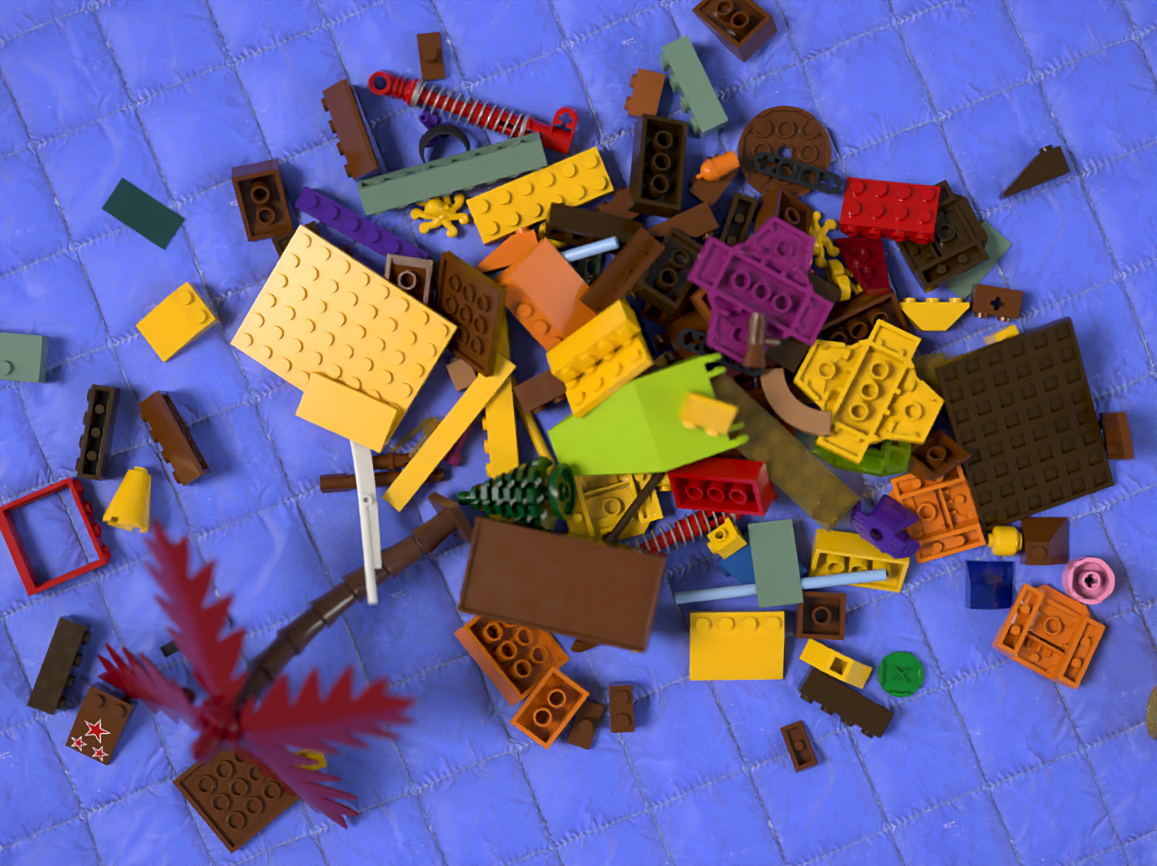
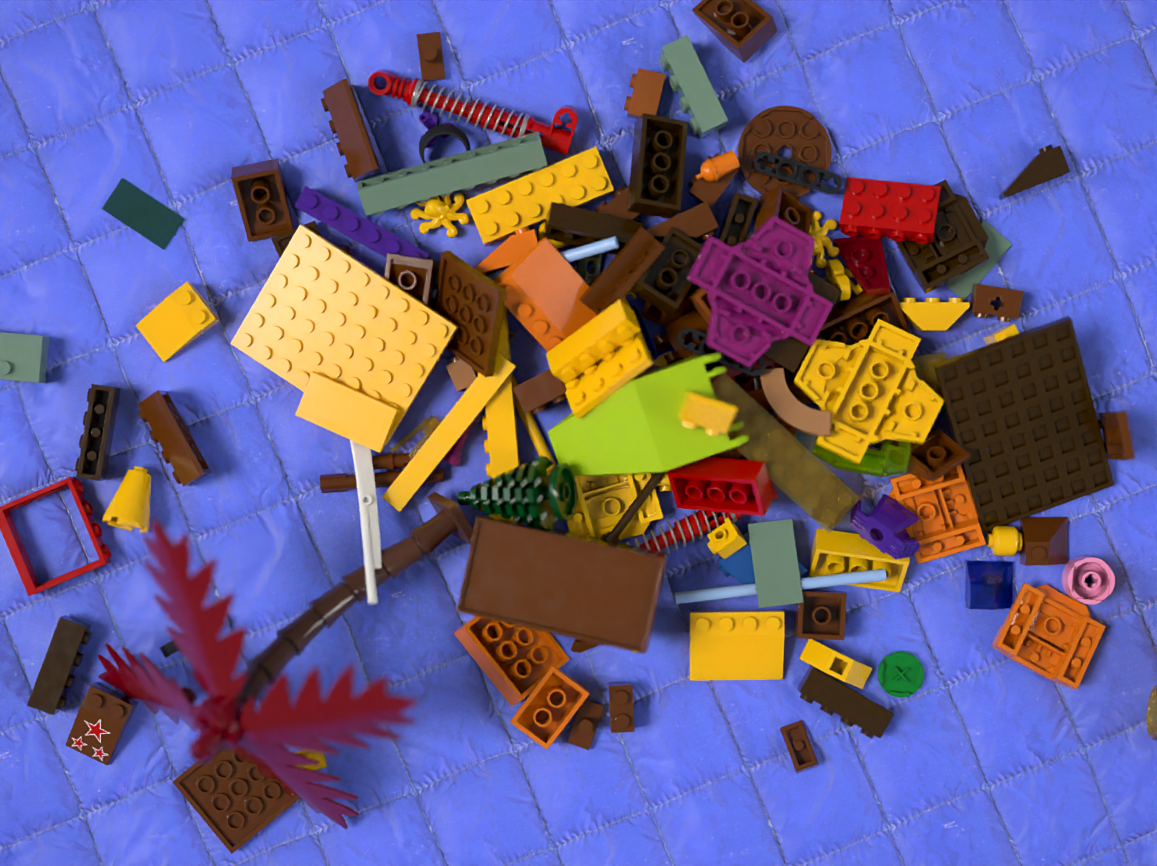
(756, 341): reddish brown piece -> none

